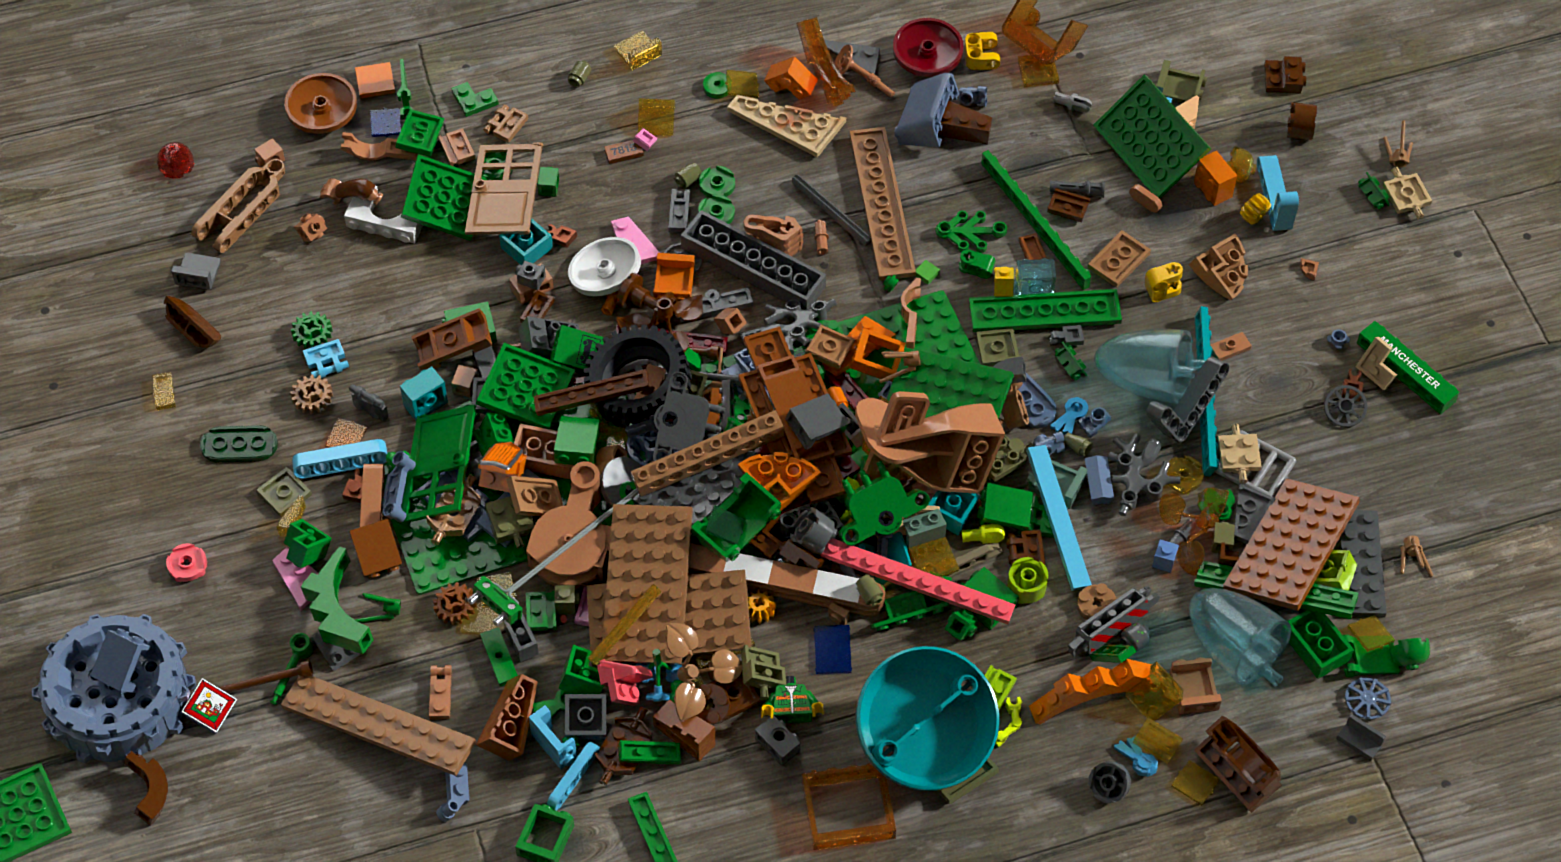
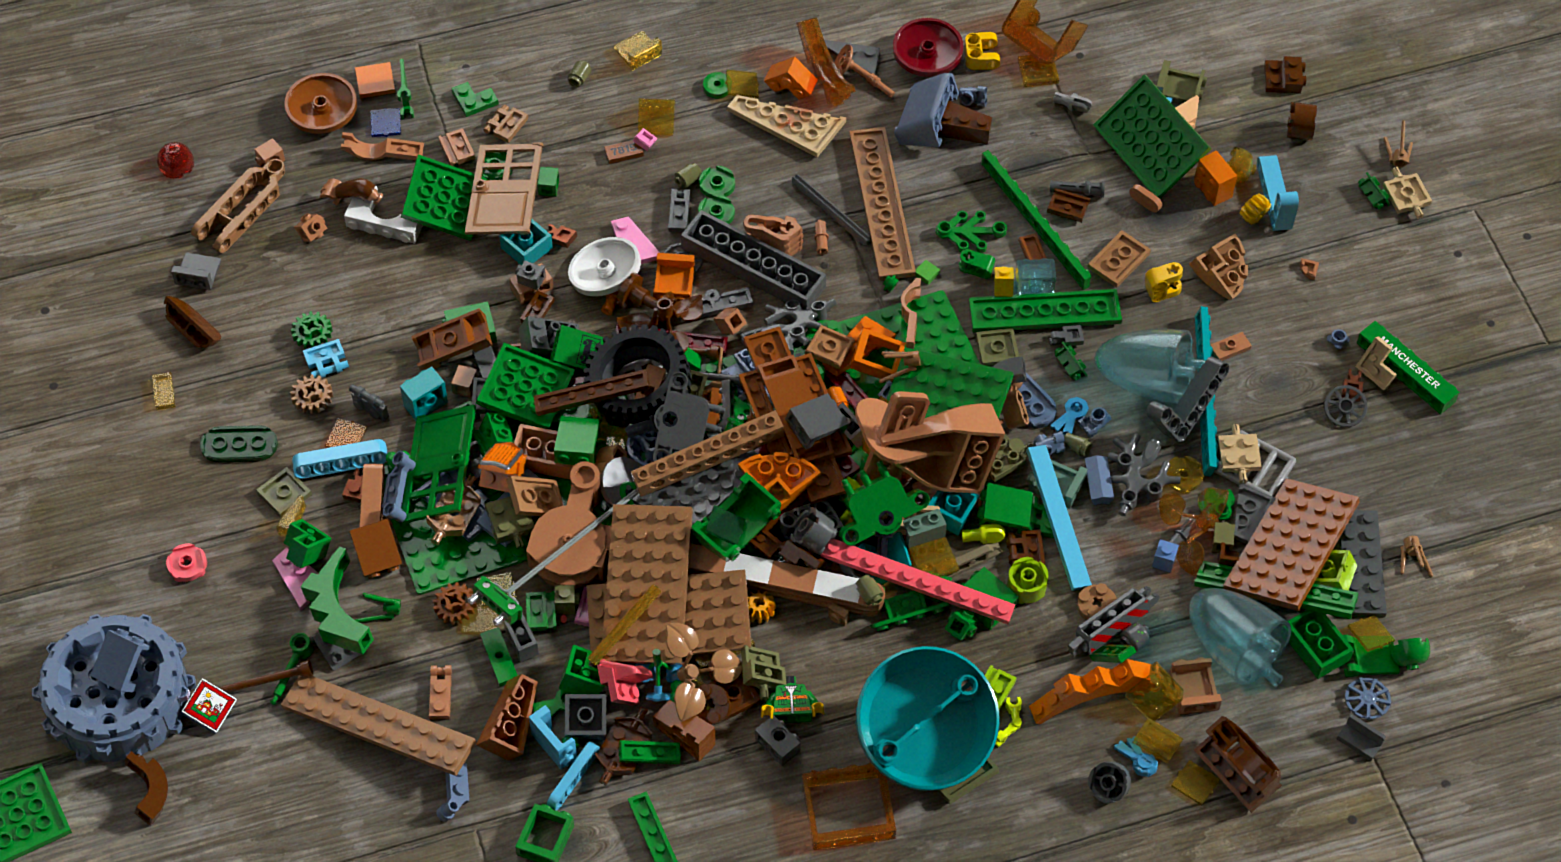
(419, 133): green plate -> none
(832, 649): clear blue piece -> none

